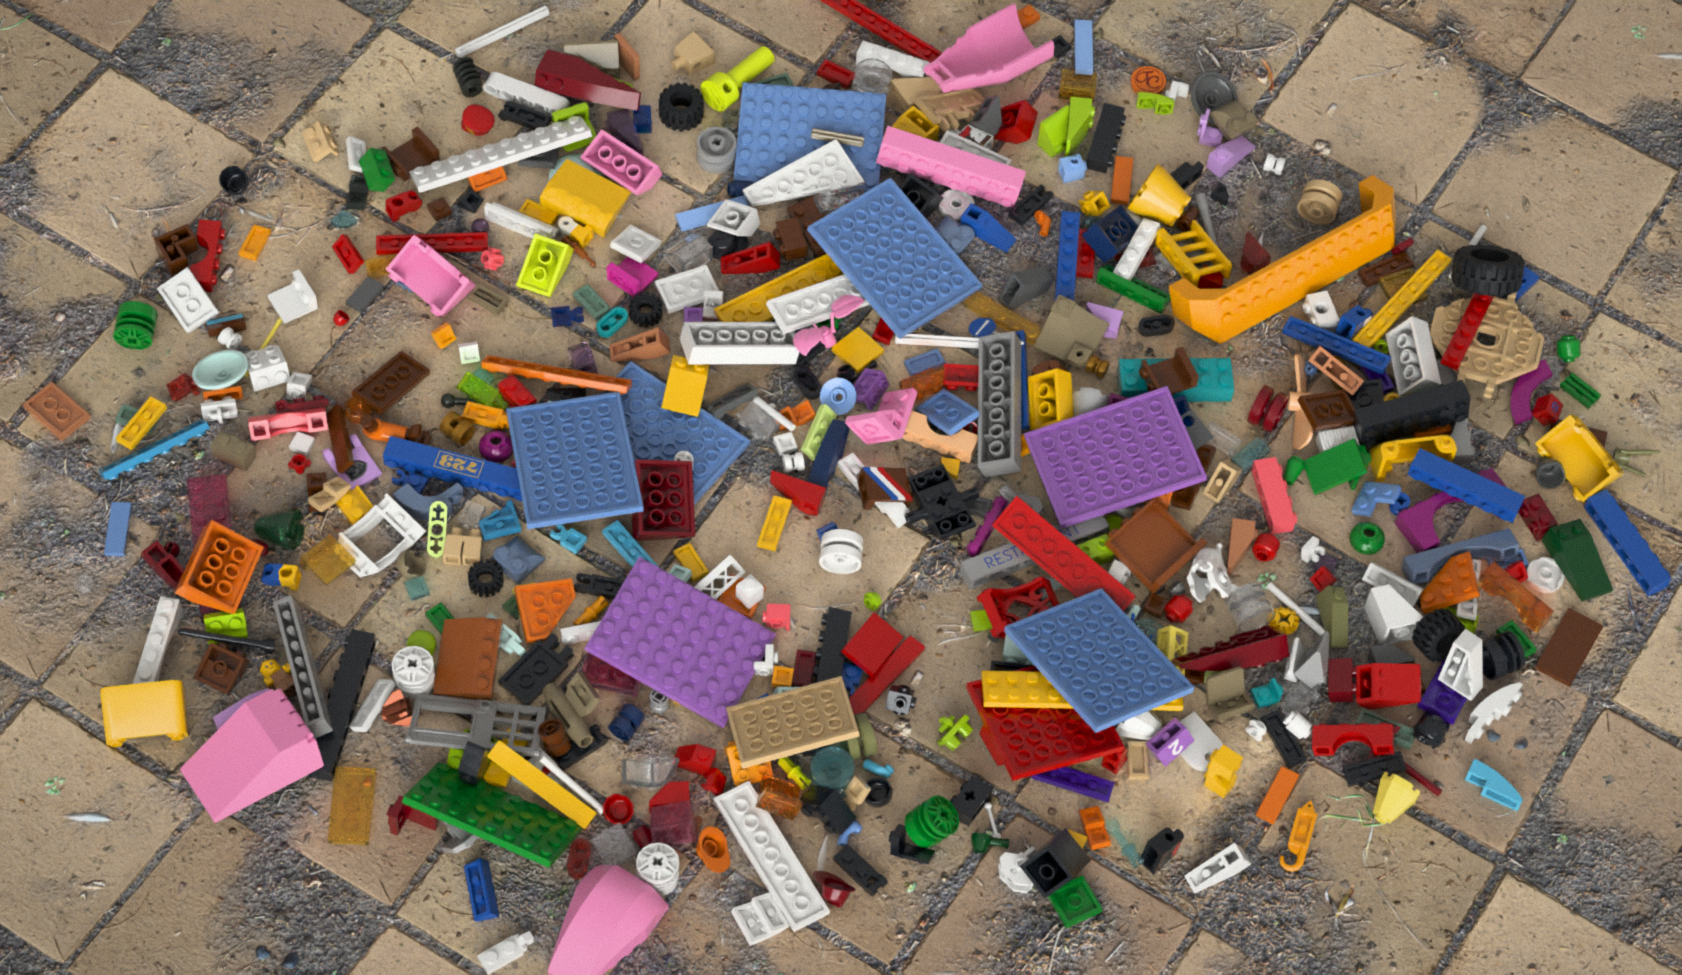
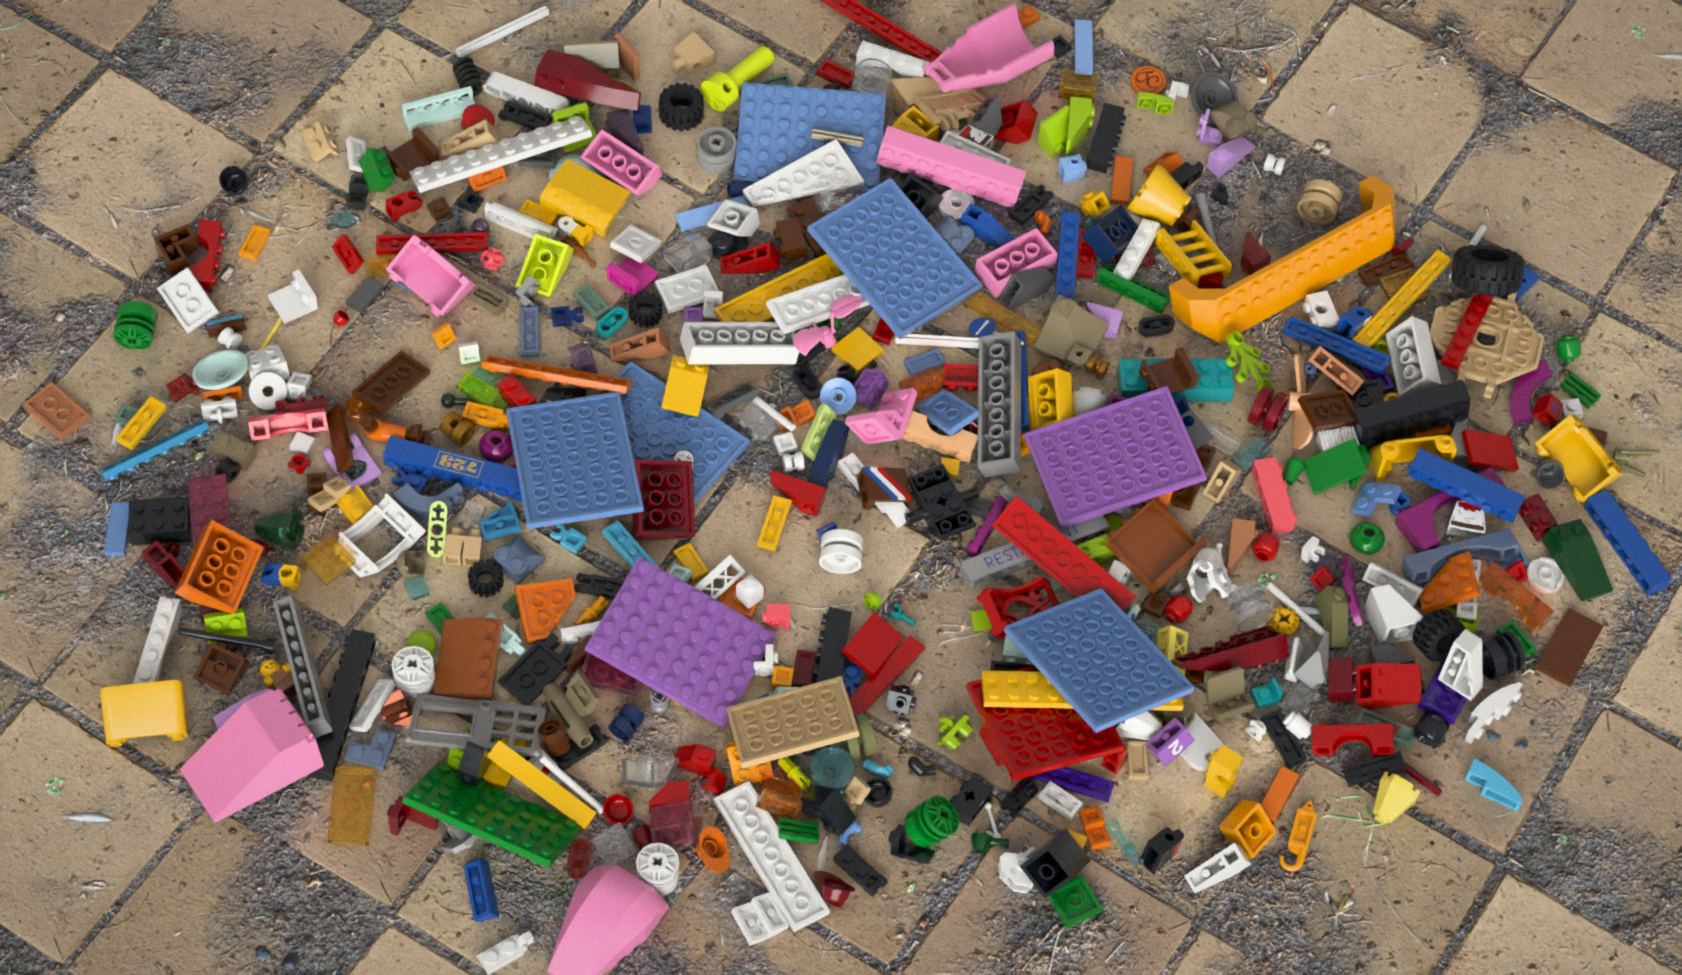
(159, 520): none -> black brick
(226, 467): none -> black wheel
(257, 385): none -> white tile
(372, 755): none -> sand blue plate
(439, 110): none -> light aqua fence
(470, 139): none -> tan slope
(527, 290): none -> light grey bracket
(529, 331): none -> sand blue tile
(578, 657): none -> reddish brown slope
(797, 828): none -> green tile
(897, 615): none -> teal hand
(919, 768): none -> black arm
(1018, 255): none -> bright pink brick
(1024, 793): none -> black hinge
(1060, 800): none -> white plate
(1168, 160): none -> orange slope
(1185, 716): none -> dark tan brick
(1237, 344): none -> lime plant
(1248, 827): none -> light orange slope
(1350, 588): none -> magenta tile
(1466, 521): none -> white torso
(1490, 450): none -> red tile
(1572, 407): none -> white plate

